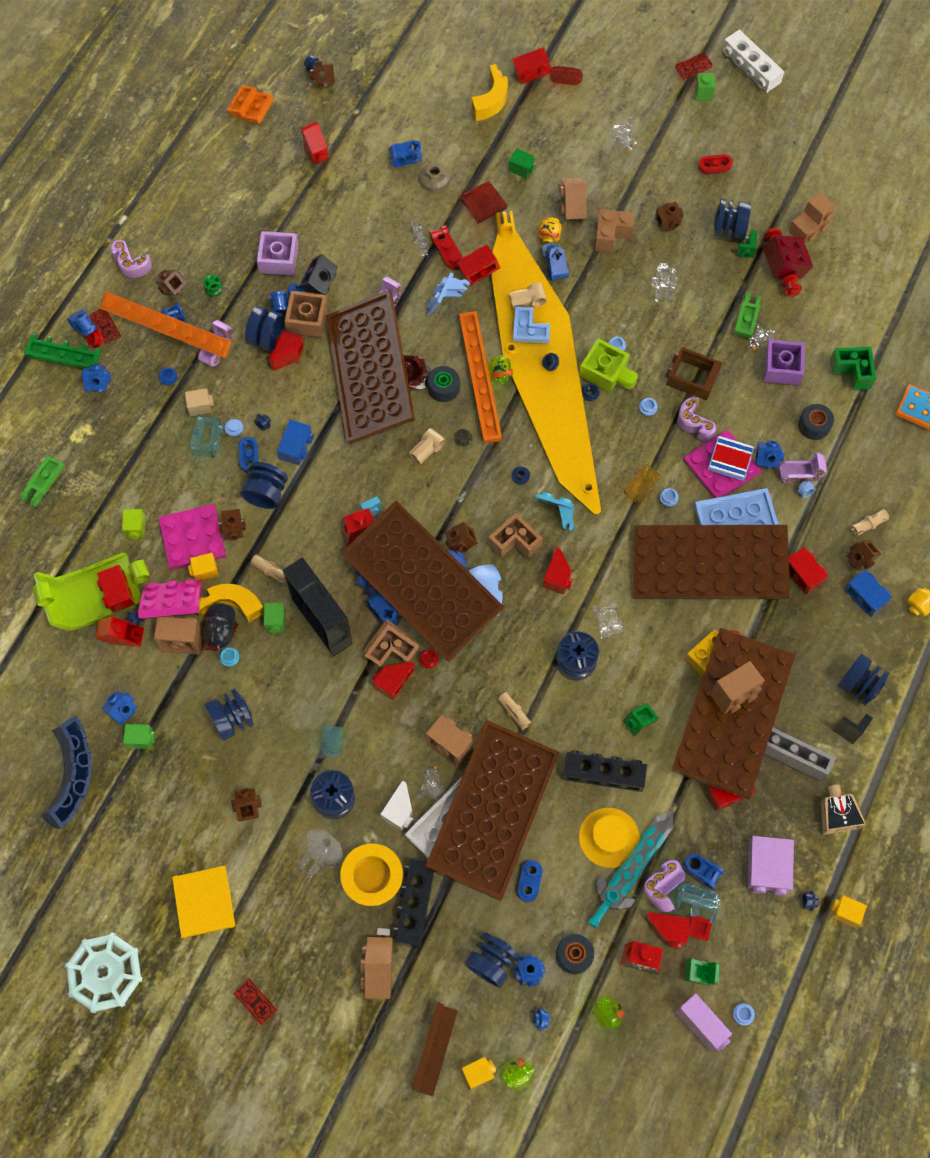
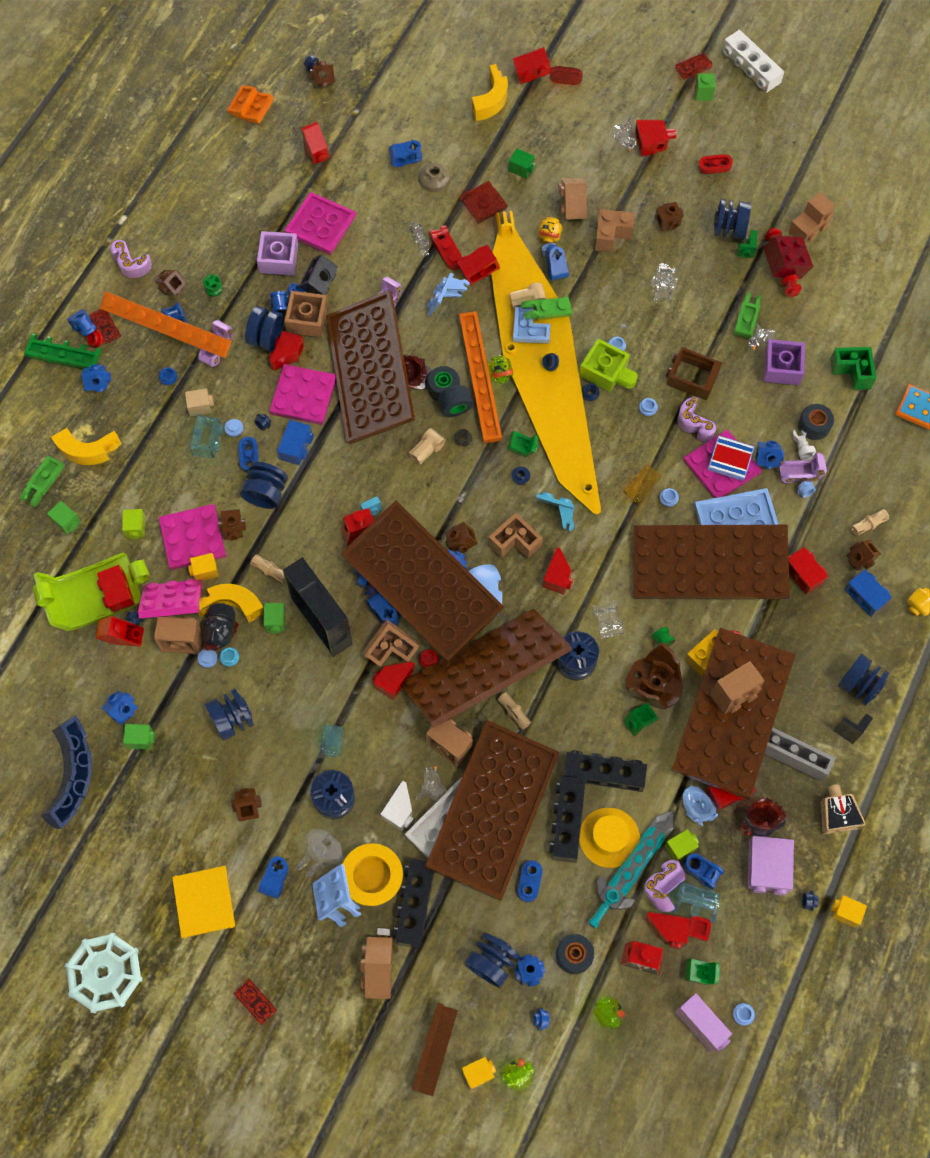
(64, 517): none -> bright green brick
(85, 453): none -> yellow arch
(207, 658): none -> light blue plate
(273, 881): none -> blue piece
(303, 394): none -> dark pink plate
(321, 223): none -> dark pink plate
(331, 893): none -> light blue plate
(455, 401): none -> black wheel
(485, 667): none -> reddish brown plate
(522, 444): none -> green bracket
(547, 308): none -> bright green hinge
(567, 851): none -> black brick
(652, 136): none -> red torso
(659, 668): none -> reddish brown piece
(663, 636): none -> green wheel
(682, 845): none -> lime brick
(698, 805): none -> light blue hat
(763, 818): none -> clear red hair
(805, 451): none -> white piece

